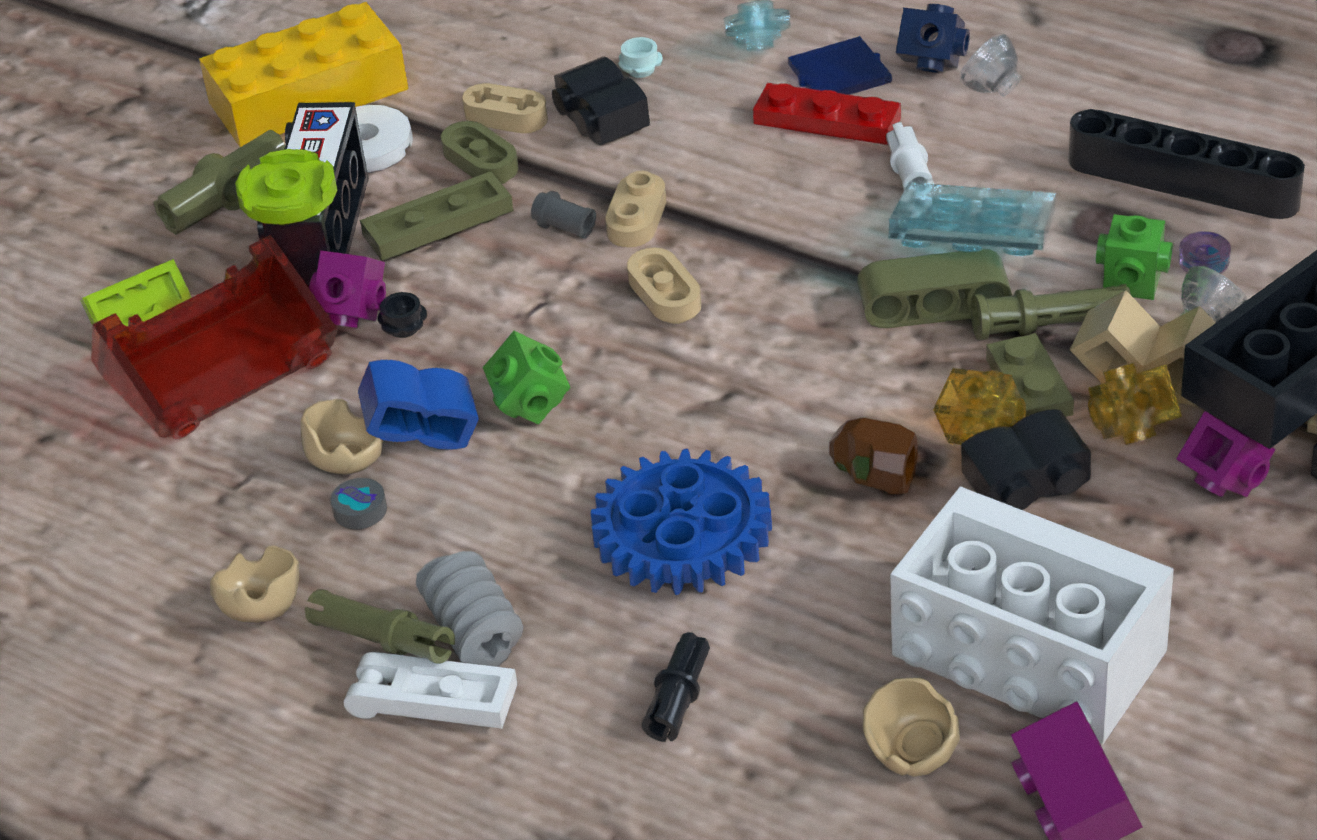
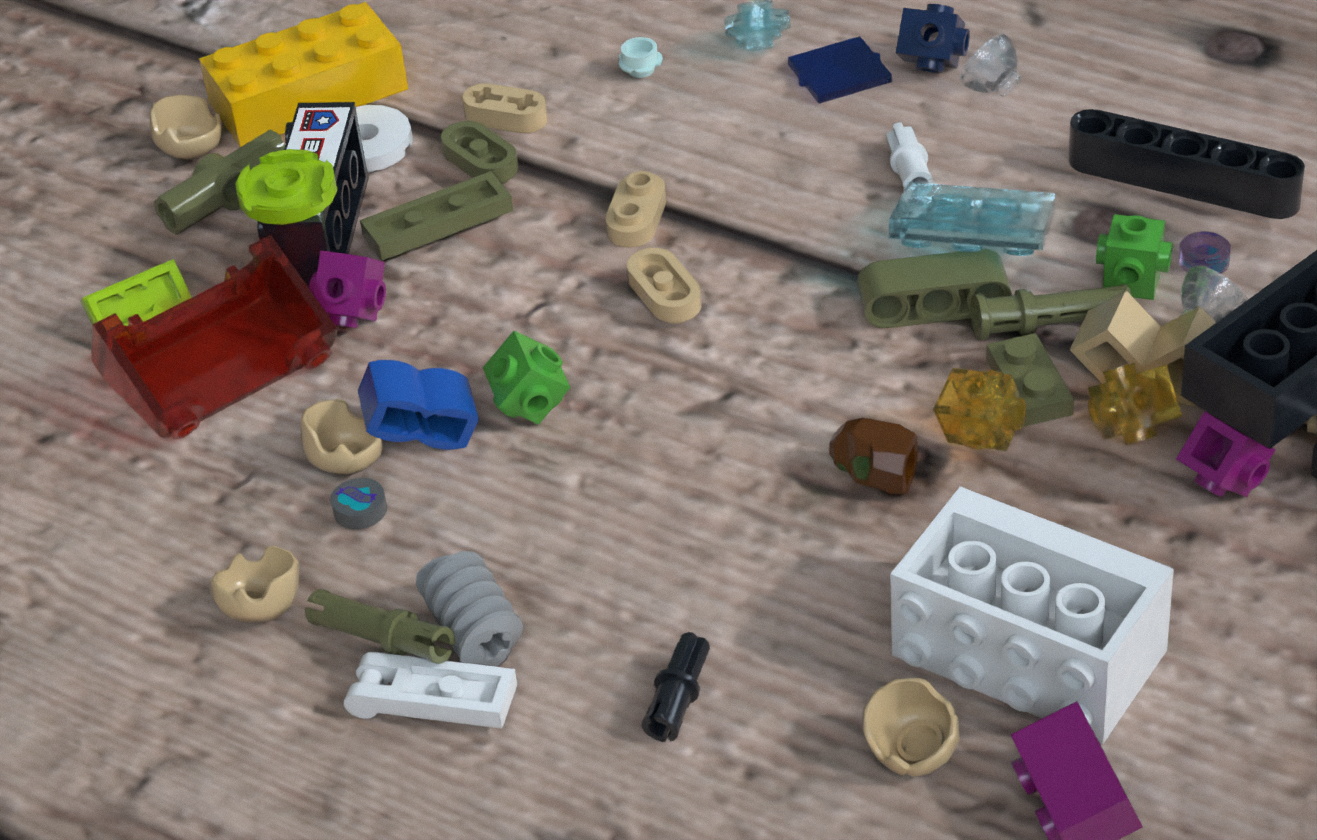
(184, 126): none -> tan hair
(401, 314): black plate -> none
(553, 211): dark grey pin -> none
(601, 100): black brick -> none
(681, 521): blue gear -> none
(826, 113): red plate -> none
(1028, 460): black brick -> none

